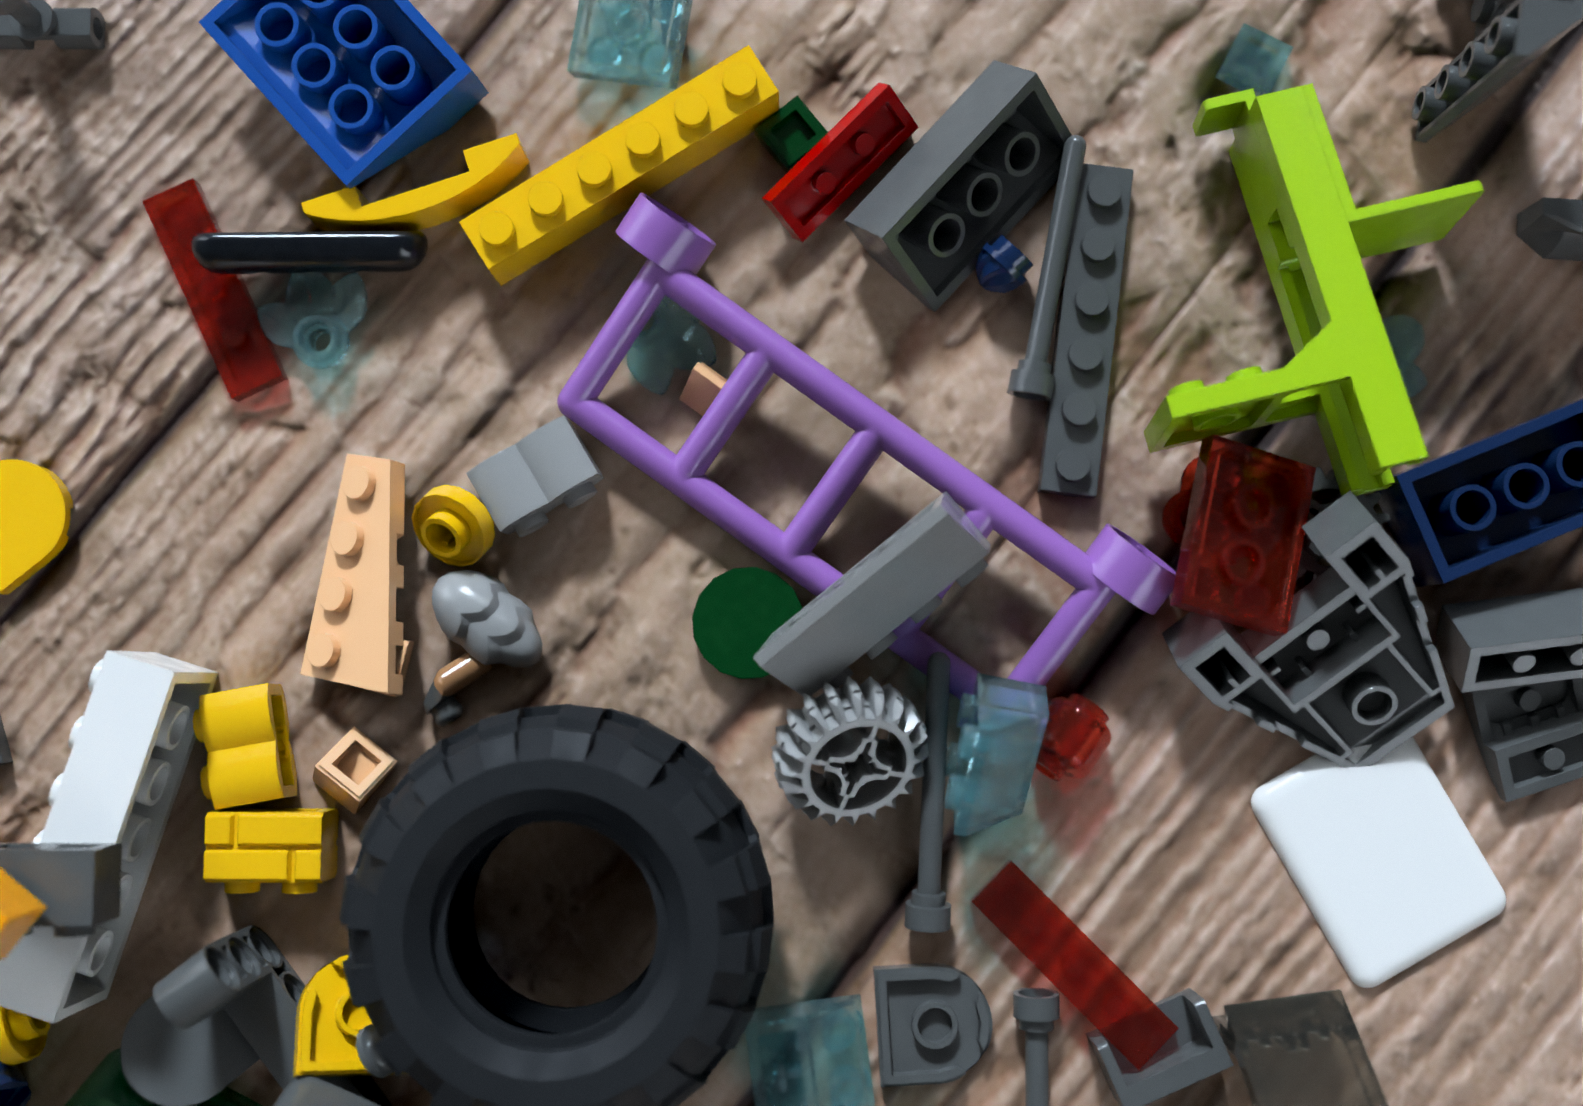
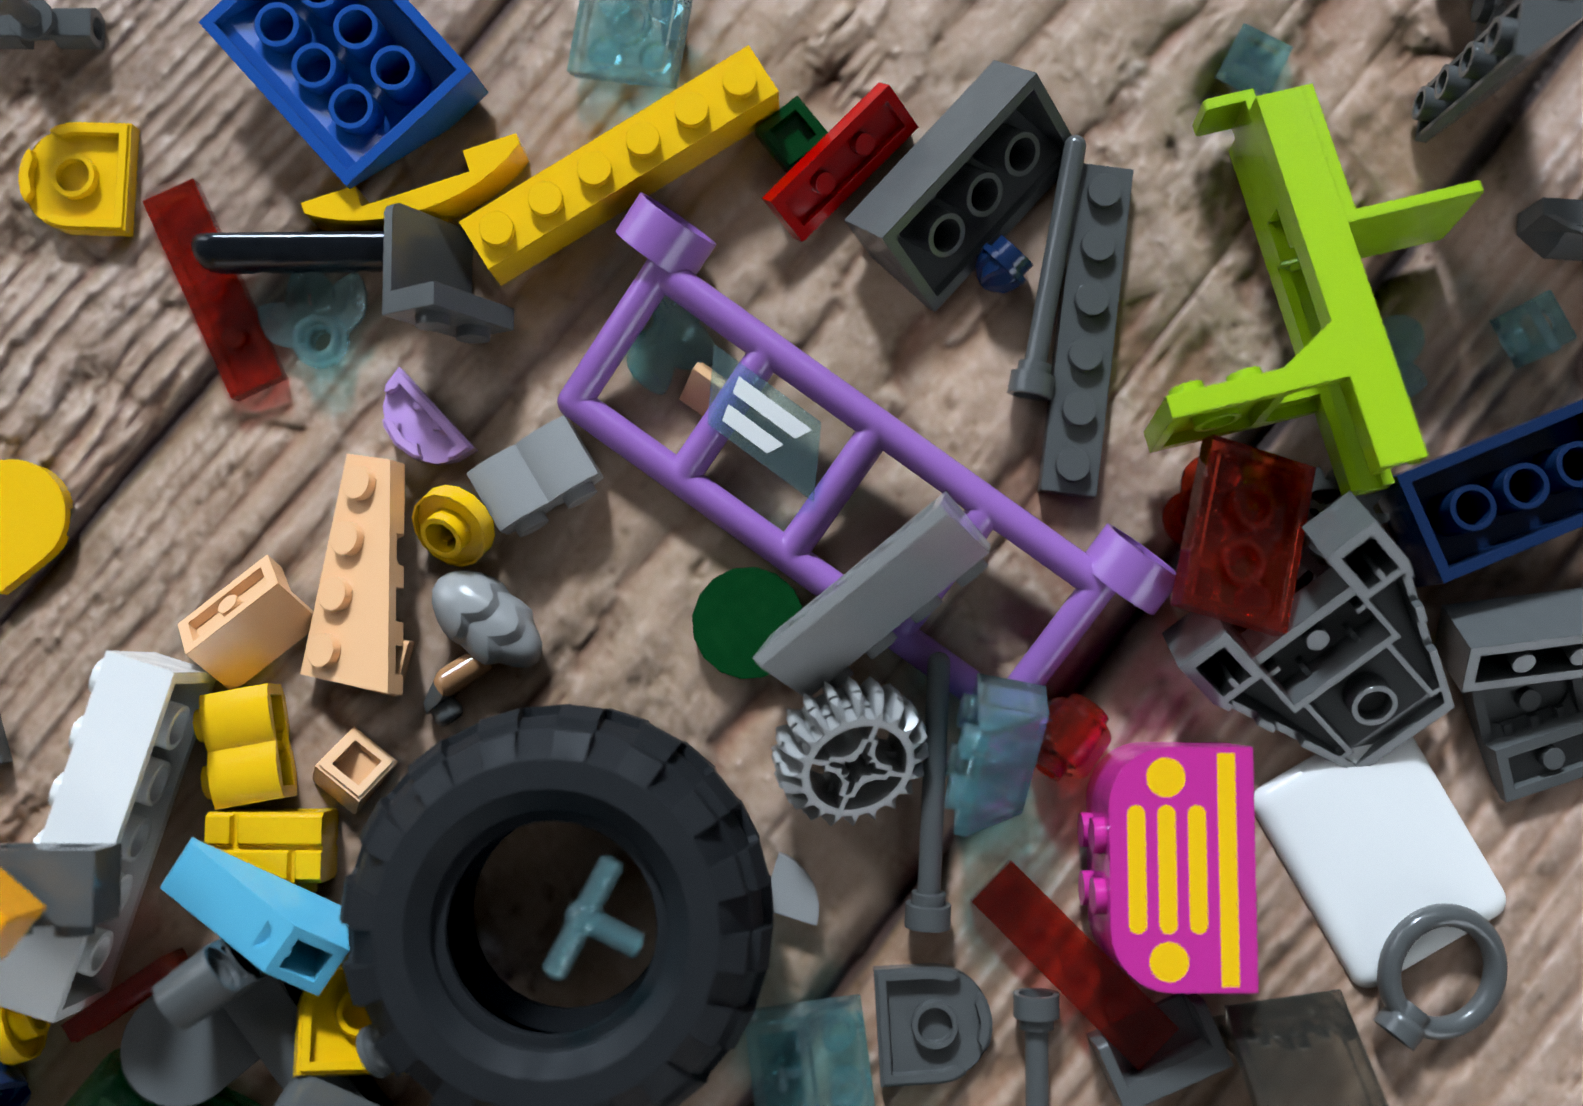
(83, 178): none -> yellow tile
(122, 997): none -> clear red tile
(246, 625): none -> light nougat panel
(261, 915): none -> medium azure slope
(419, 425): none -> lavender plate
(432, 278): none -> dark grey bracket
(586, 919): none -> clear light blue piece
(764, 422): none -> clear light blue sticker
(794, 891): none -> light grey tile
(1173, 865): none -> dark pink brick
(1406, 1020): none -> dark grey piece
(1527, 333): none -> clear light blue bracket

